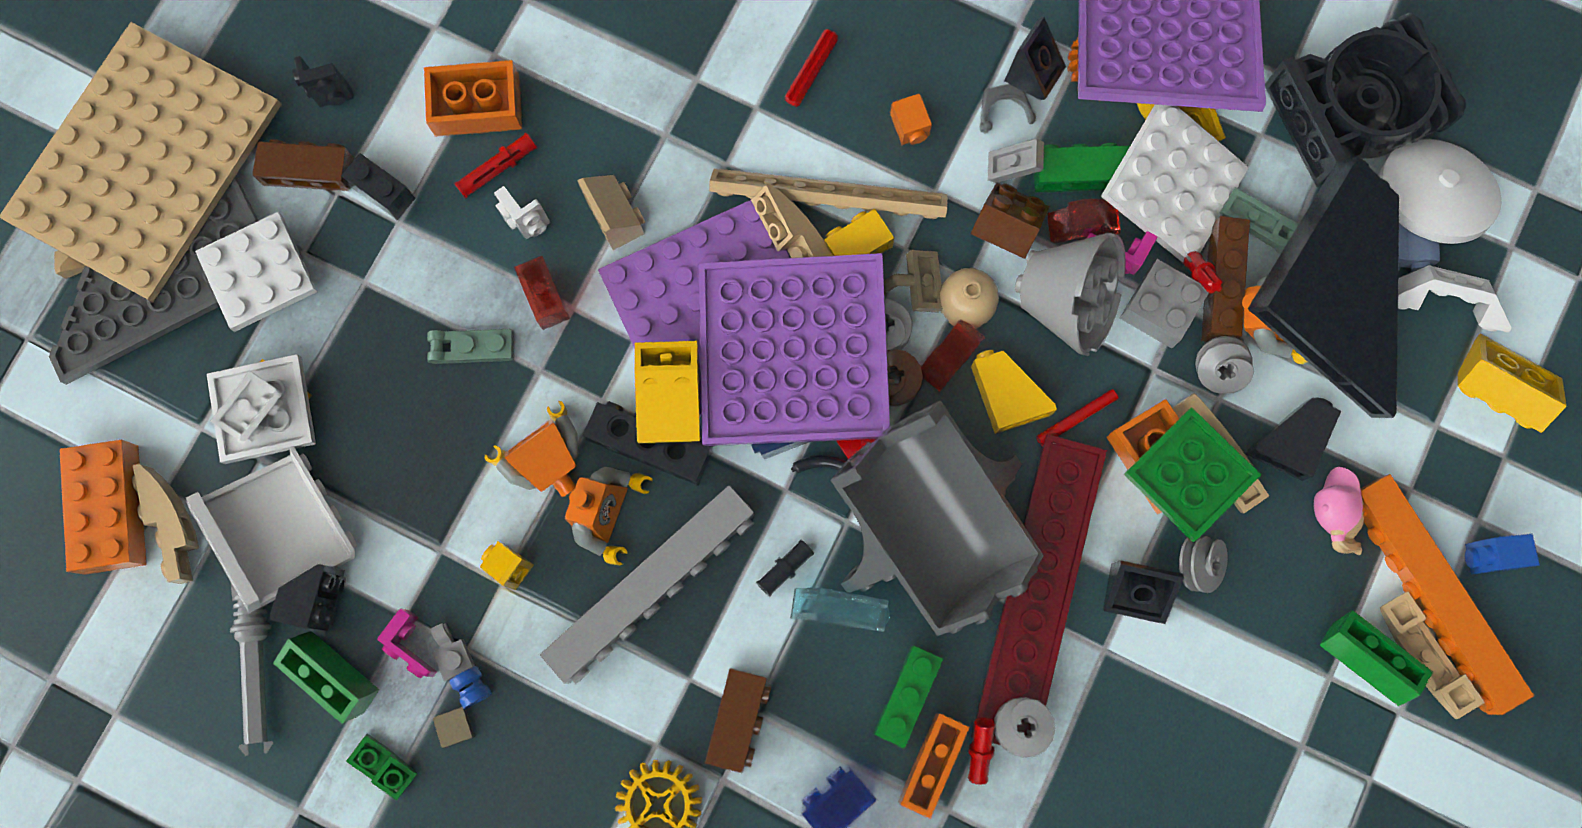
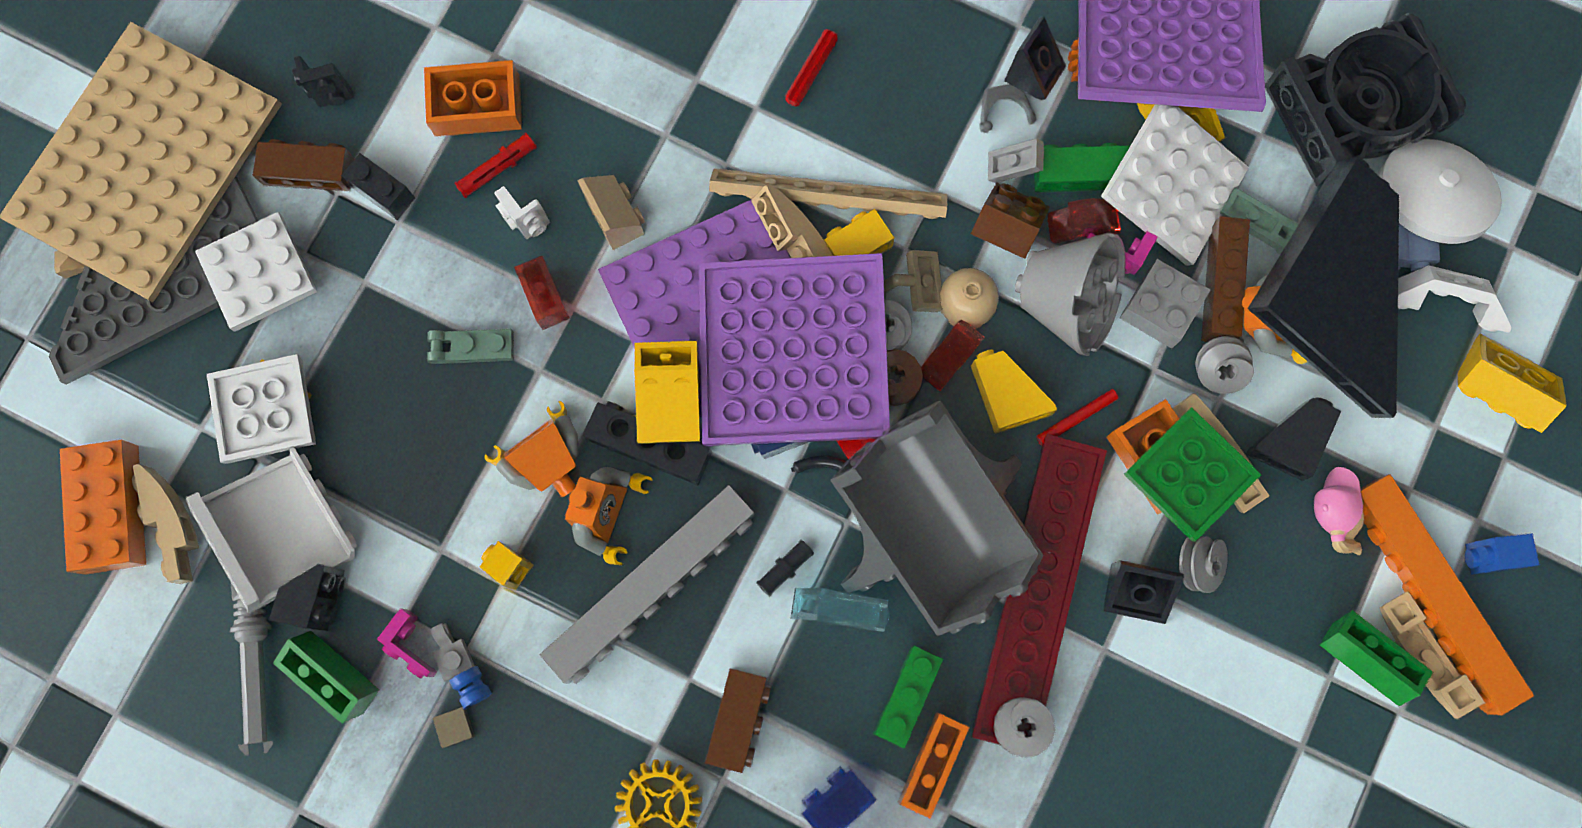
(247, 408): white bracket -> none
(381, 766): green slope -> none
(911, 119): orange brick -> none
(981, 751): red pin -> none
(1203, 272): red axle -> none

